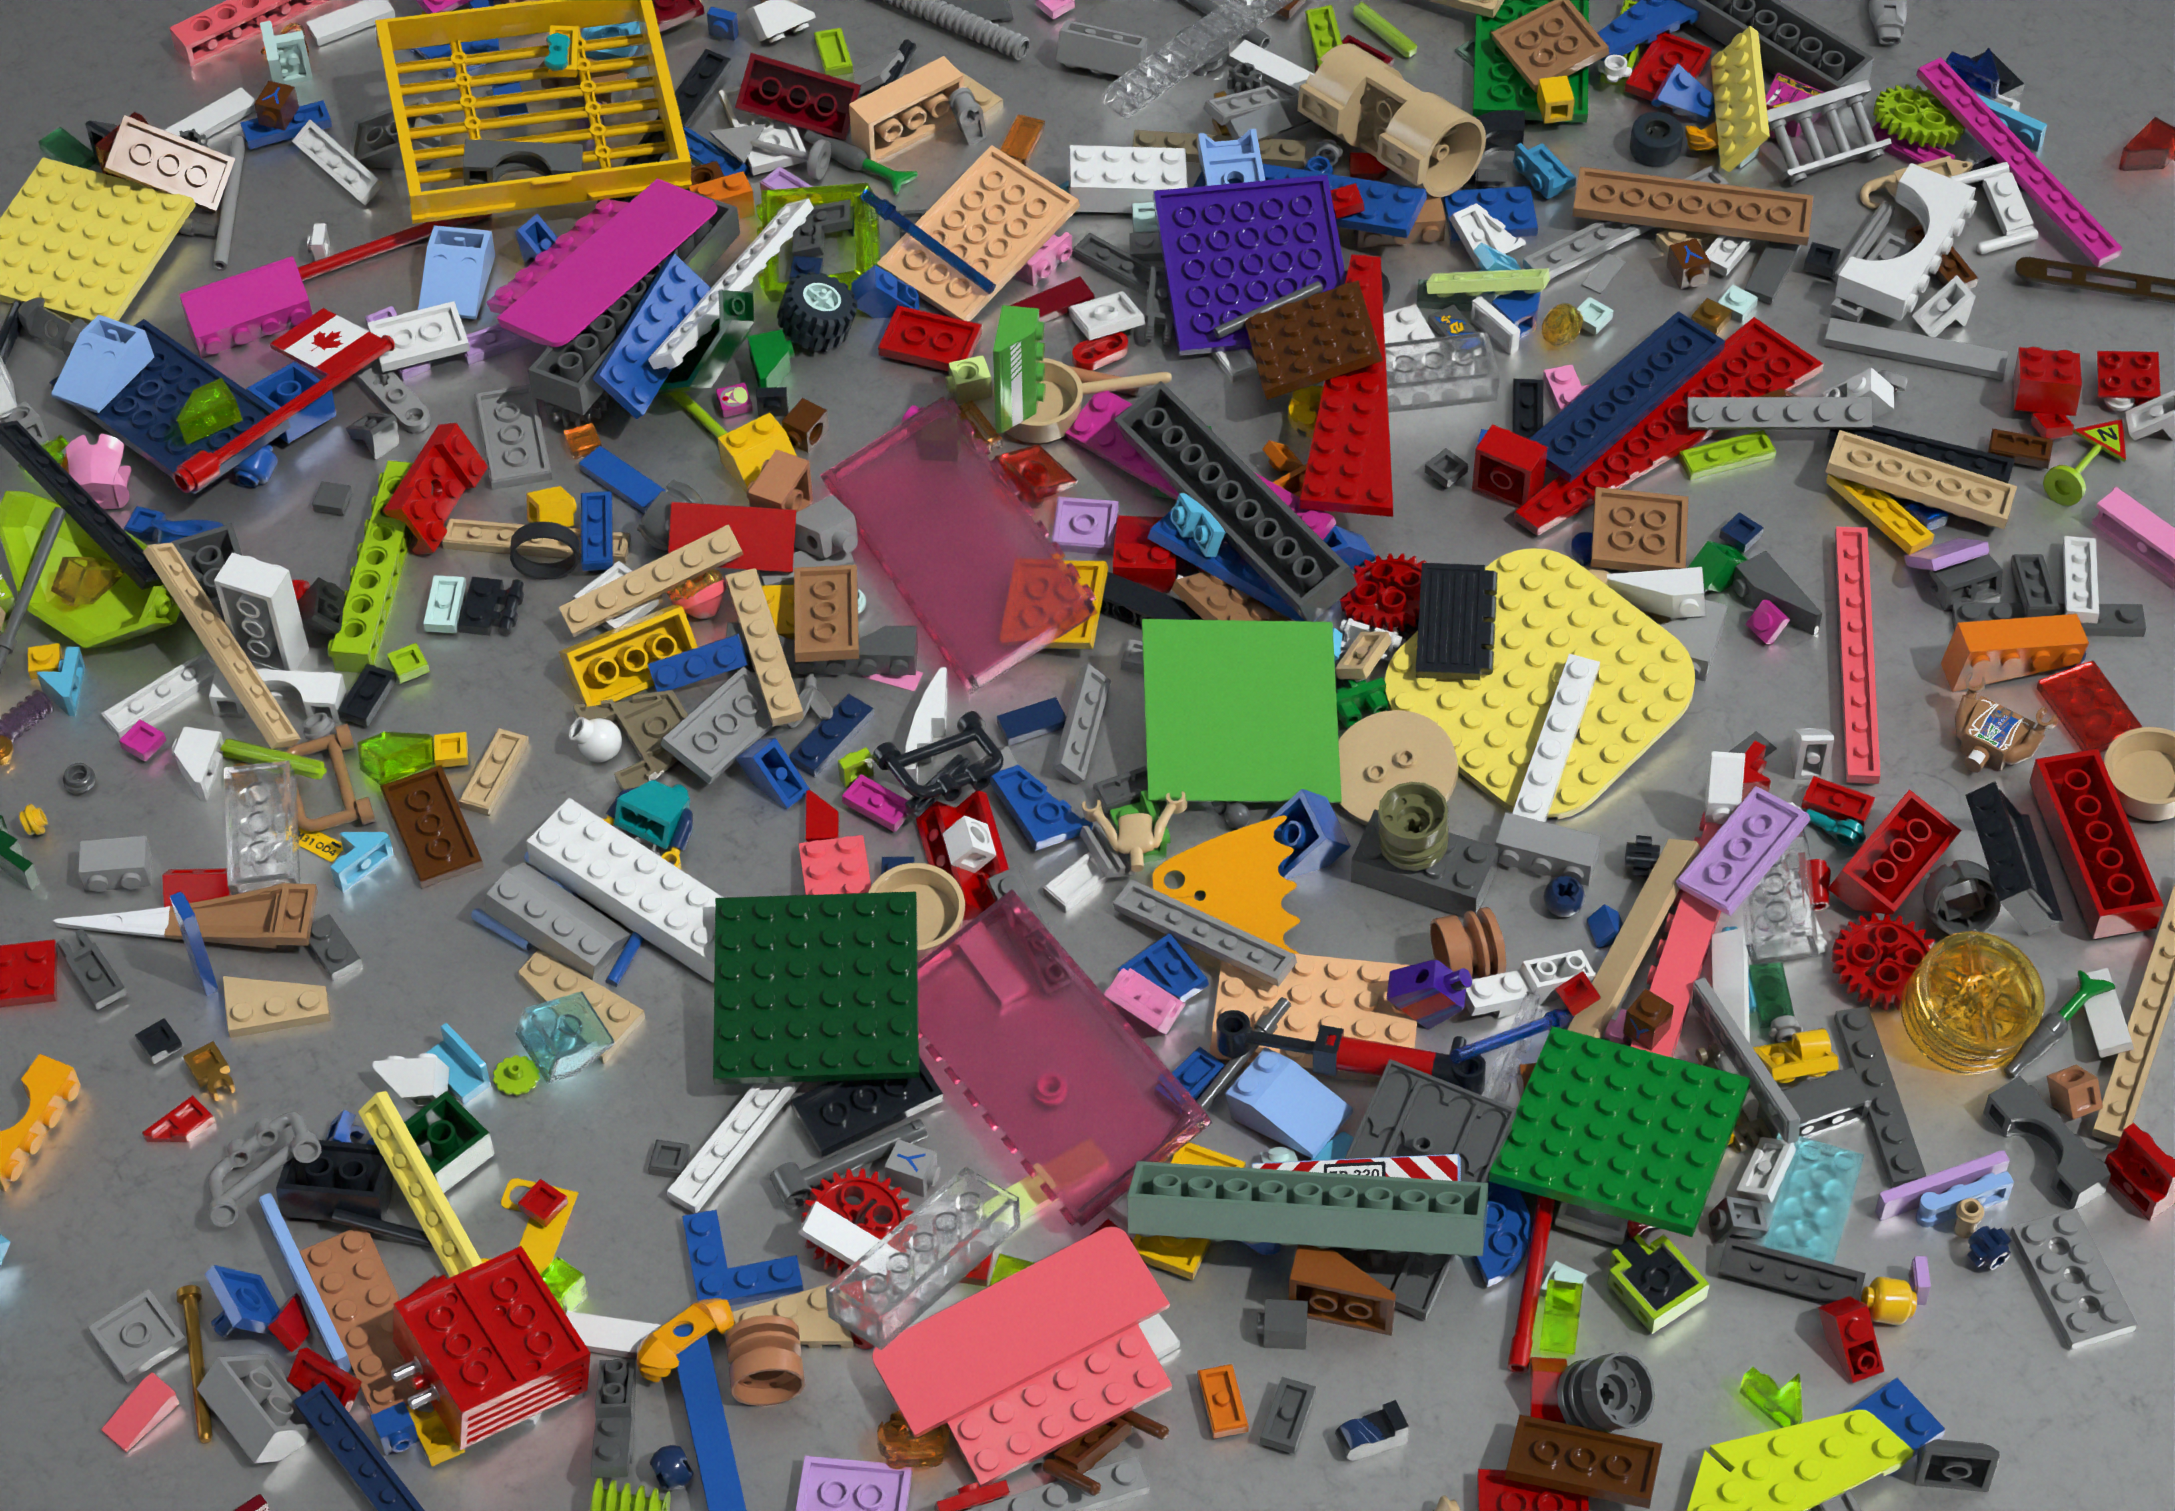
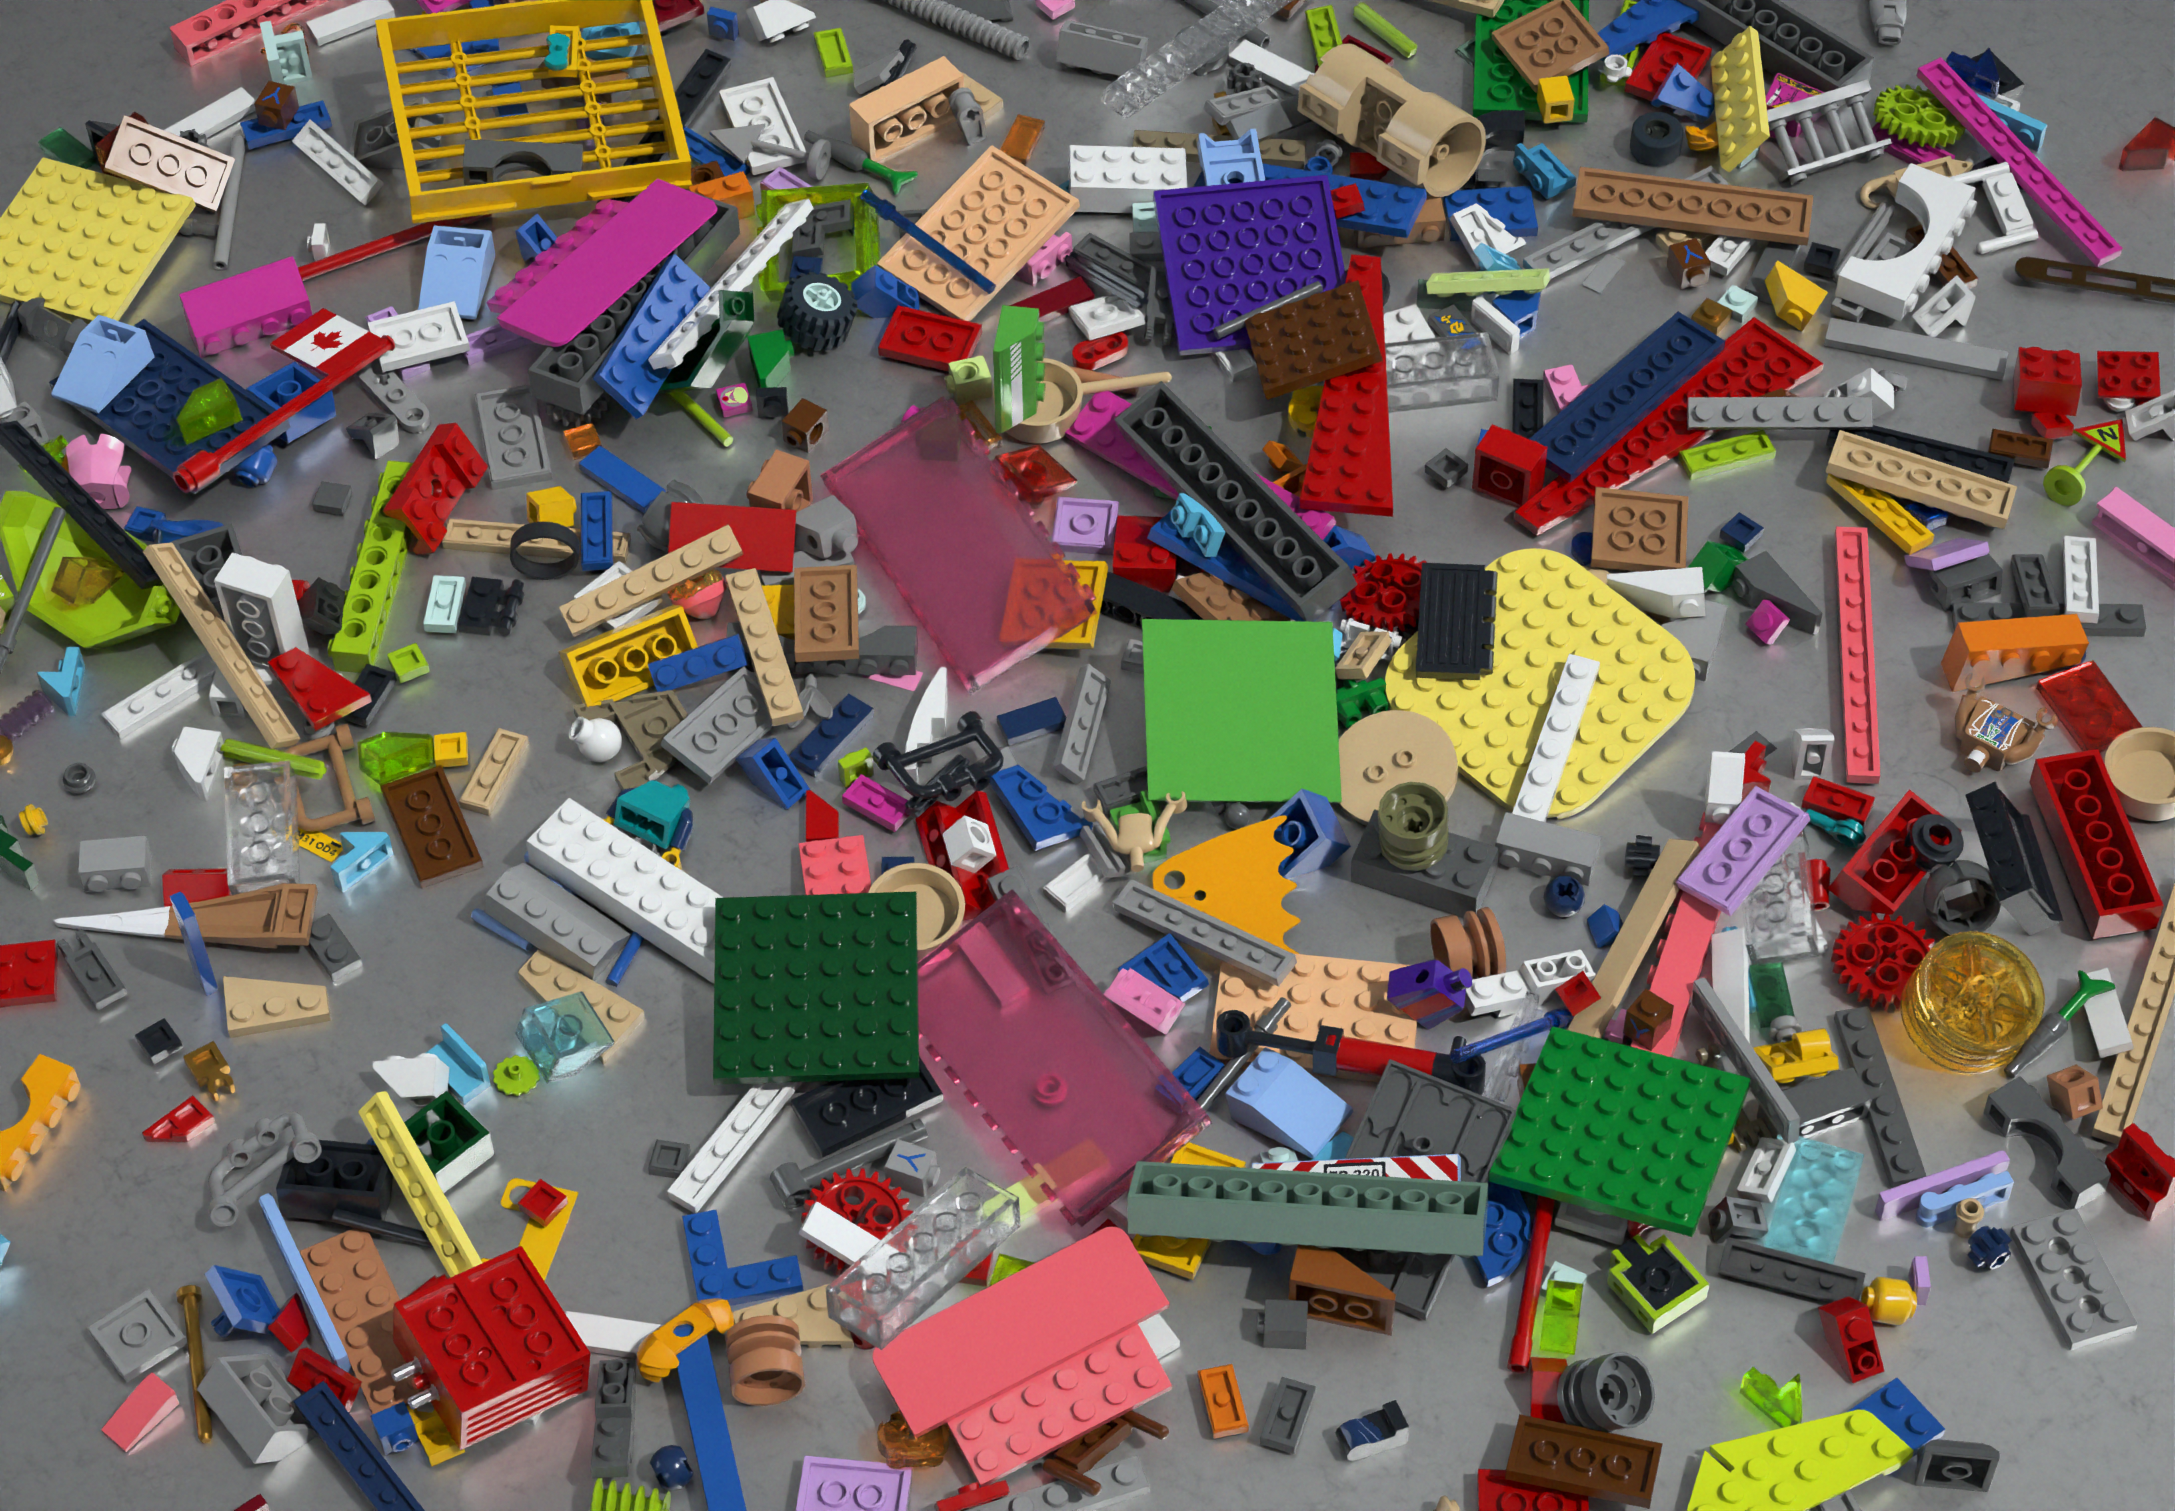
(43, 659): yellow plate -> none
(142, 740): dark pink plate -> none
(316, 689): none -> red wing
(342, 1128): blue tile -> none
(566, 1284): clear neon green brick -> none
(749, 446): yellow slope -> none
(797, 96): dark red slope -> none
(1106, 279): none -> black axle
(1562, 325): clear yellow plate -> none
(1594, 315): light aqua plate -> none
(1793, 295): none -> yellow slope
(1929, 852): none -> black piece

